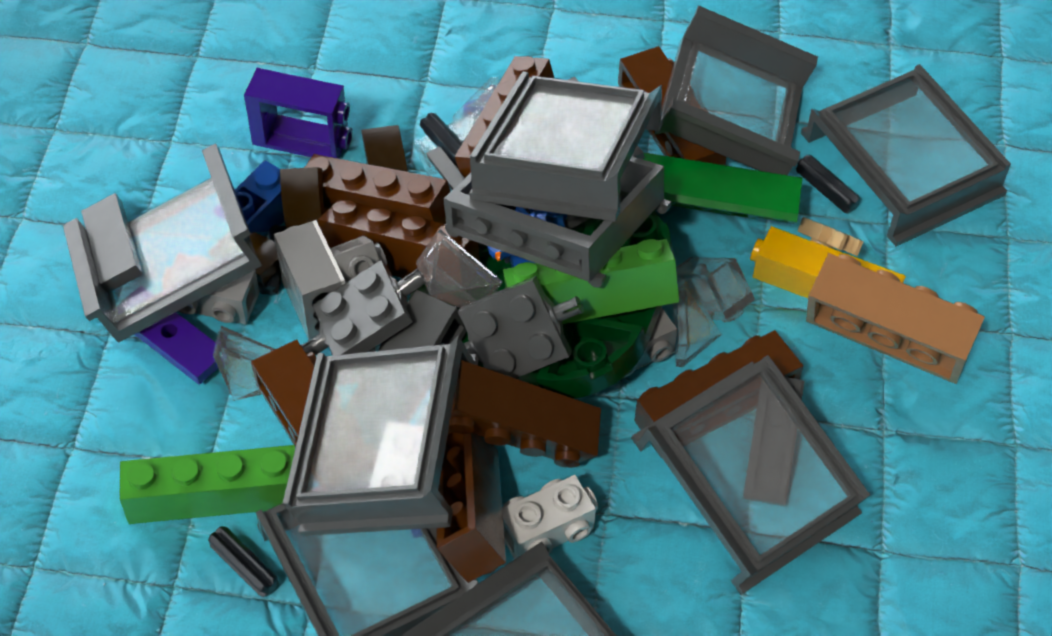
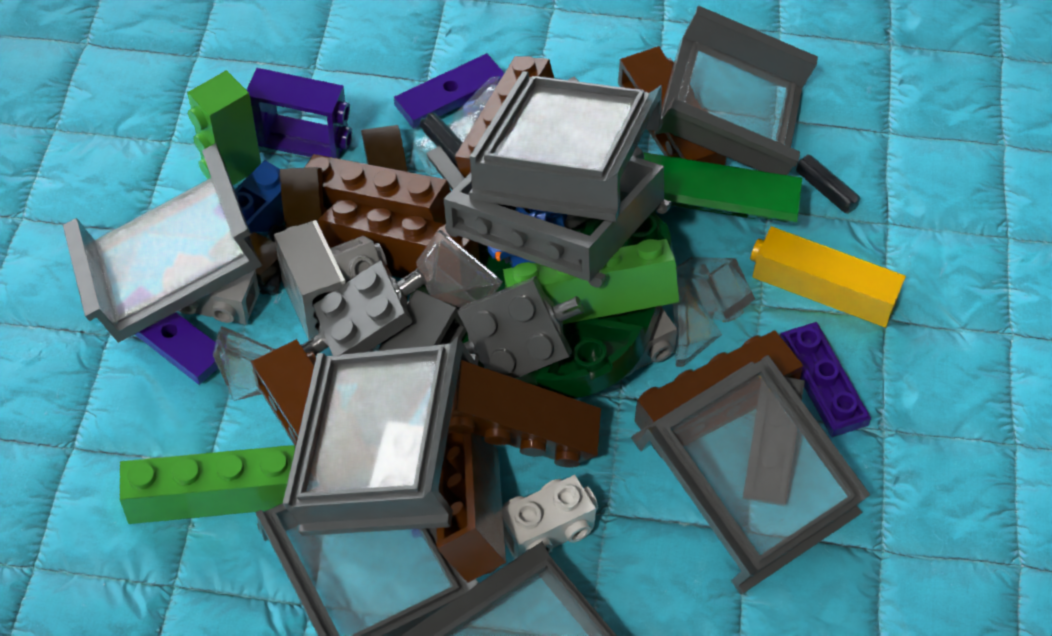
(111, 243): tile -> none
(225, 117): none -> bright green brick
(243, 561): black axle -> none
(446, 90): none -> dark purple tile
(826, 381): none -> dark purple tile
(829, 236): tan plate -> none
(893, 317): medium nougat slope -> none
(914, 152): piece -> none

